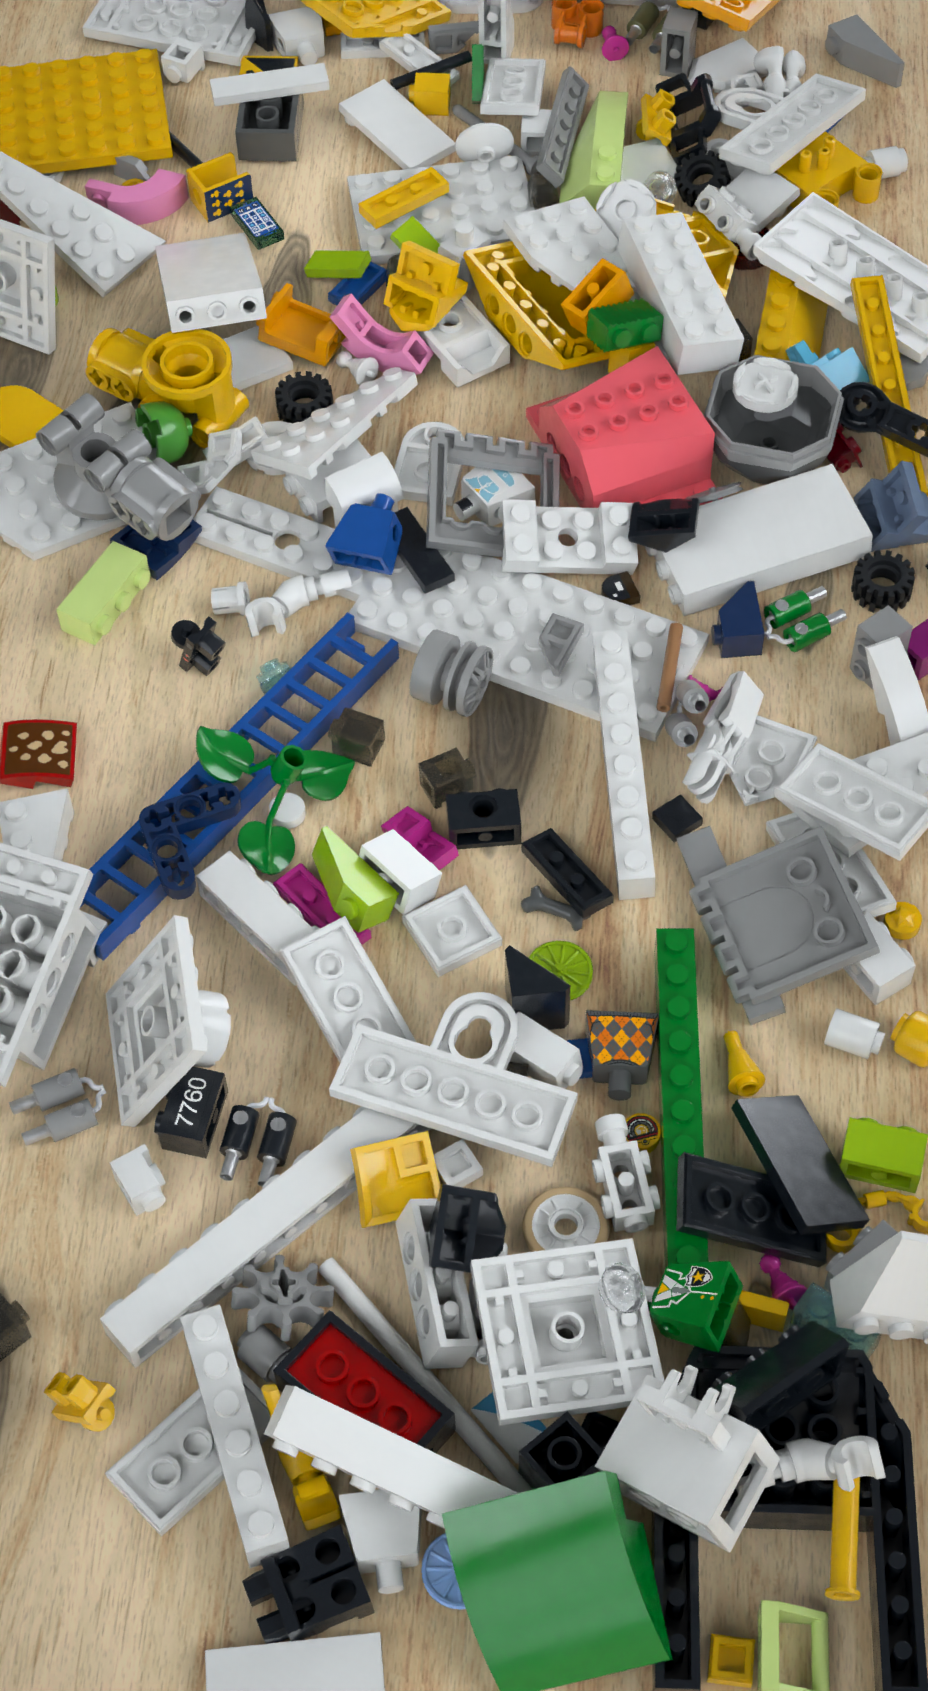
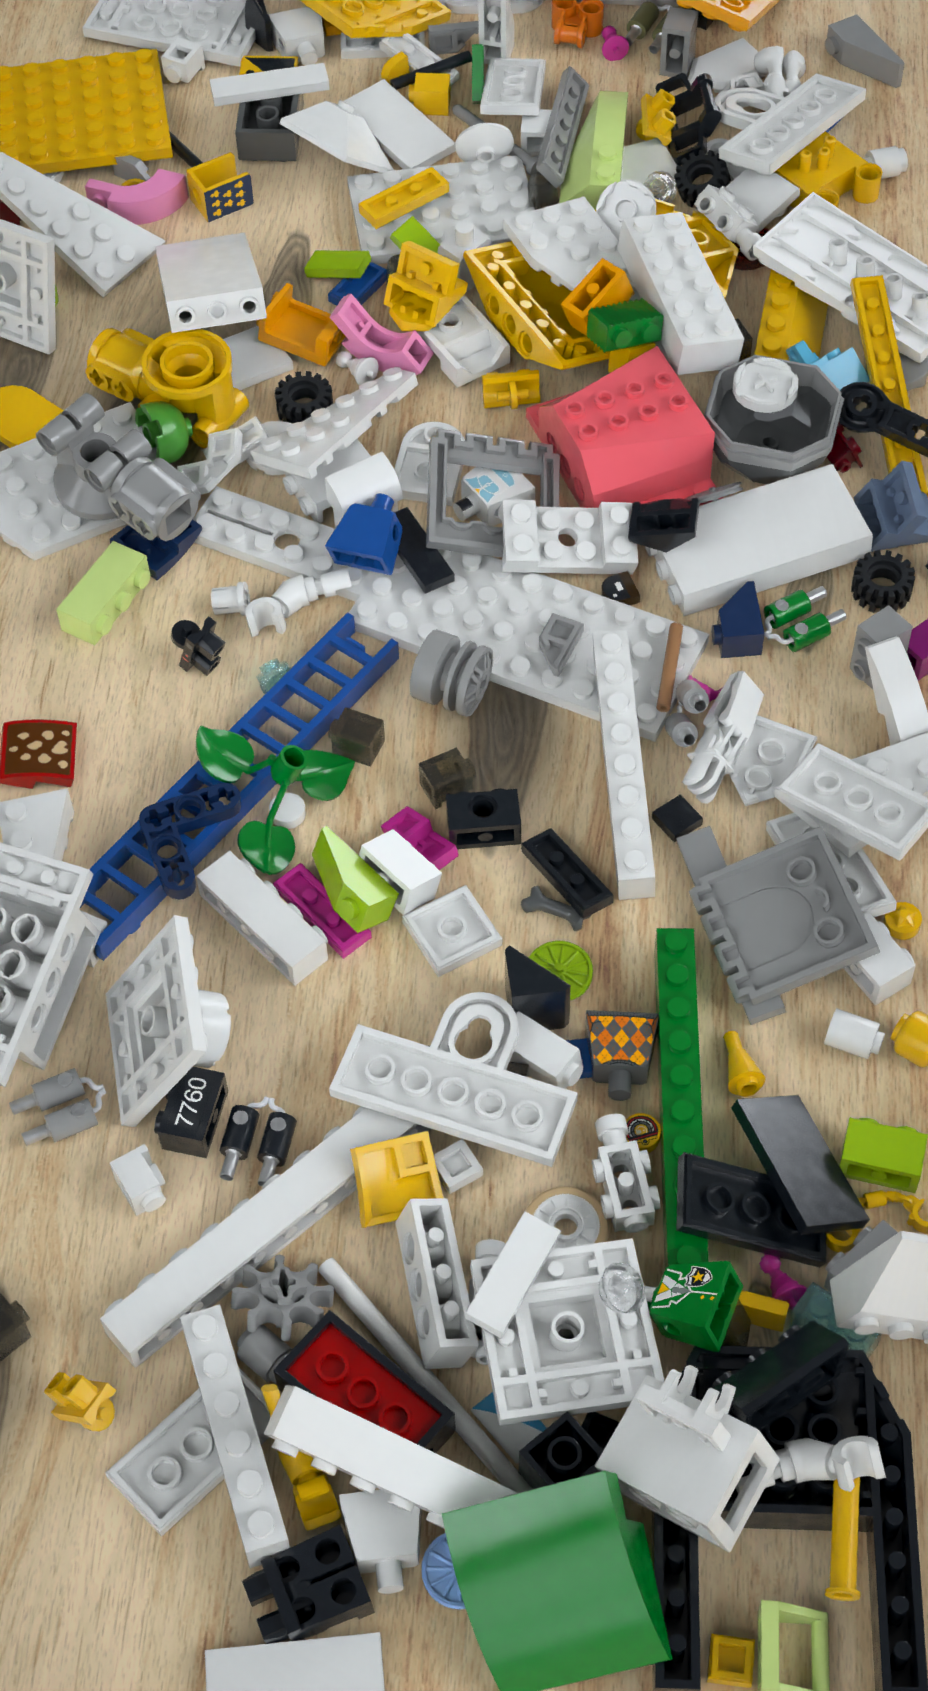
(257, 223): tile -> none
(339, 133): none -> white slope
(341, 985): white tile -> none
(395, 67): none -> yellow tile
(465, 1228): black slope -> none
(511, 388): none -> yellow hips
(512, 1274): none -> white tile

